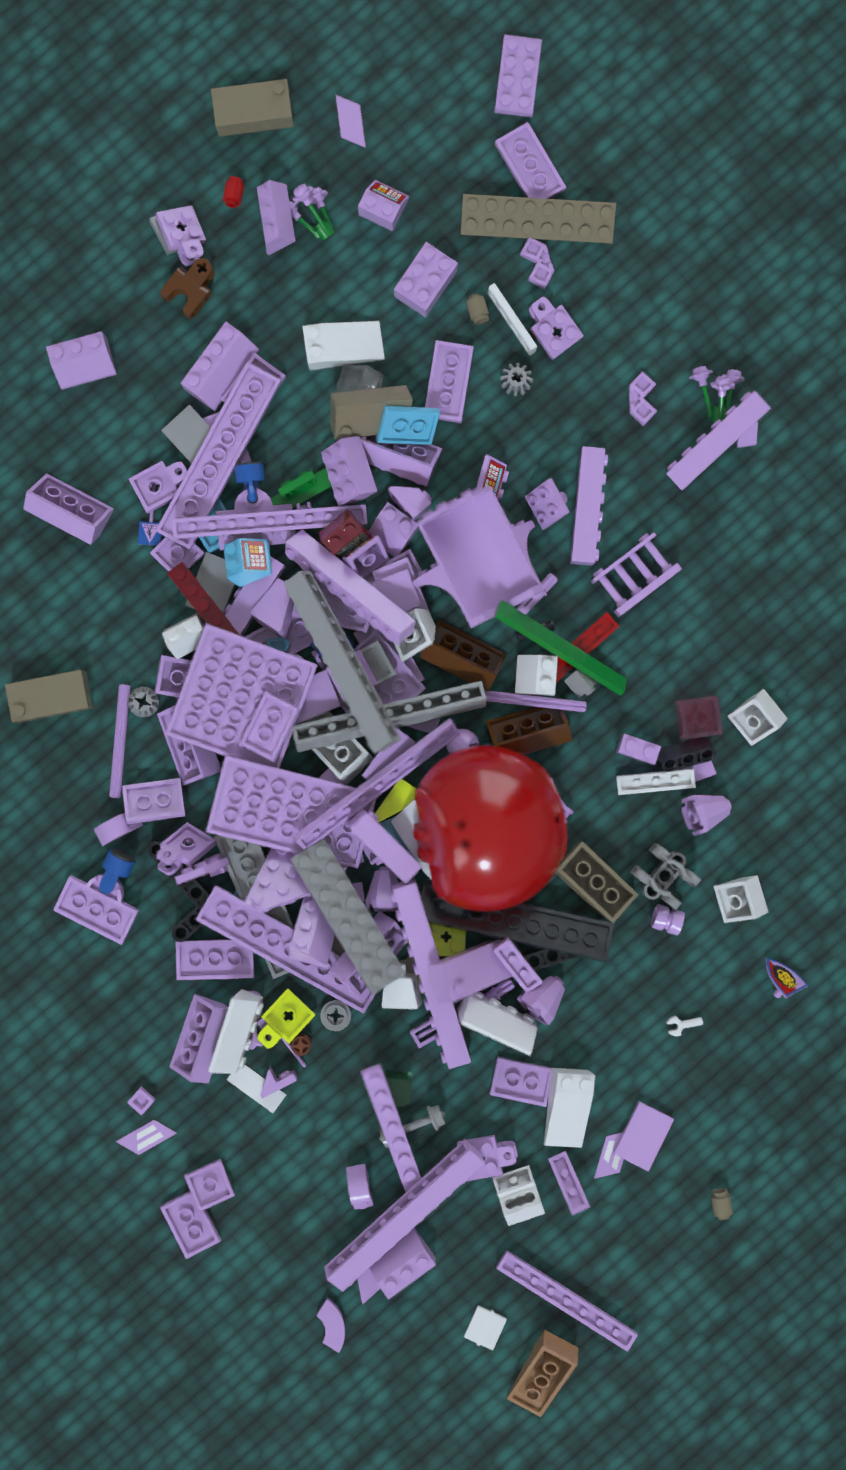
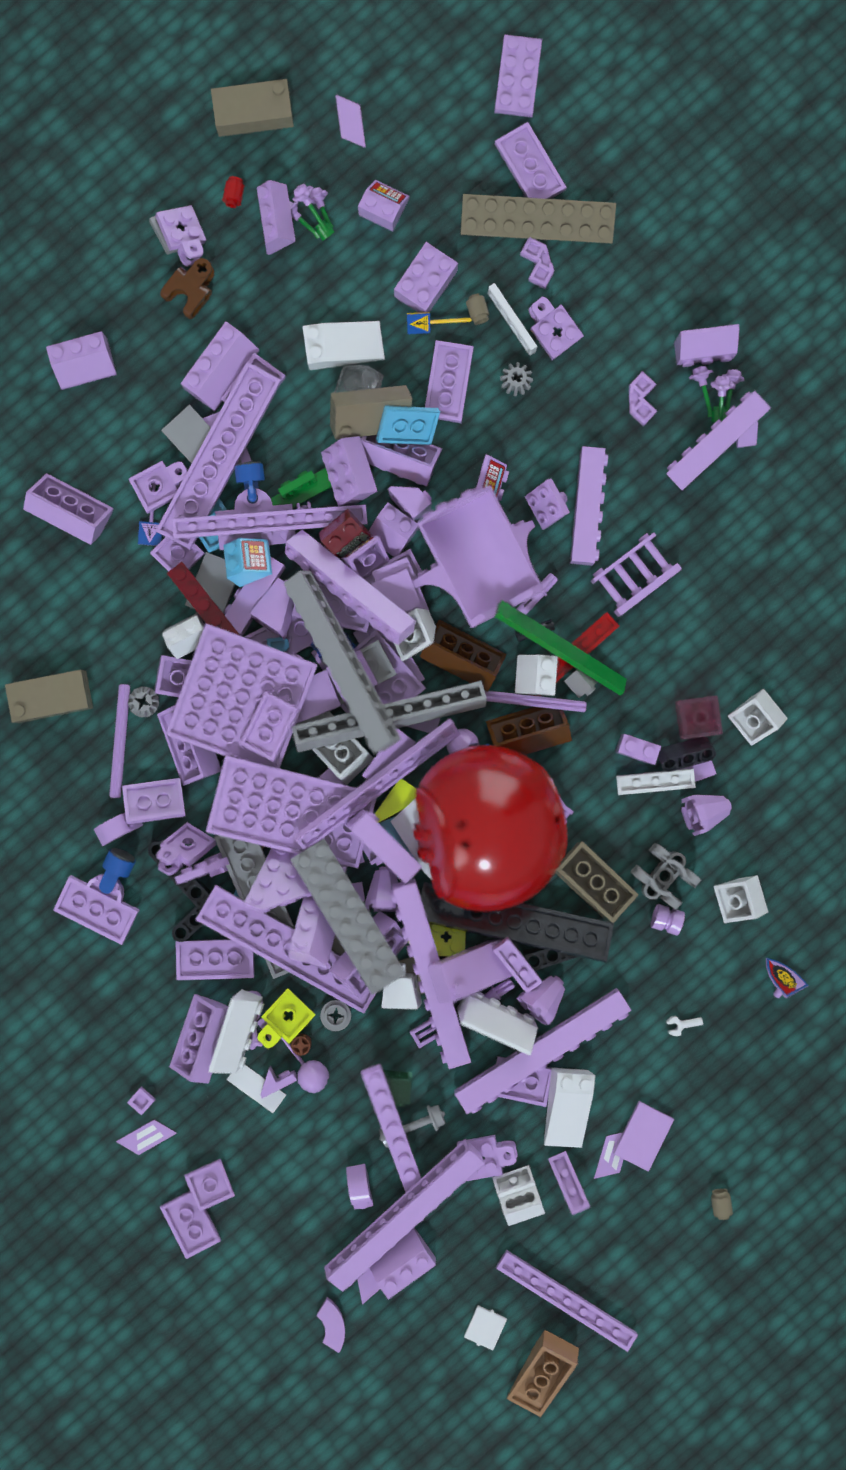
(312, 1076): none -> lavender hair
(420, 322): none -> piece
(545, 1049): none -> lavender brick
(706, 345): none -> lavender slope

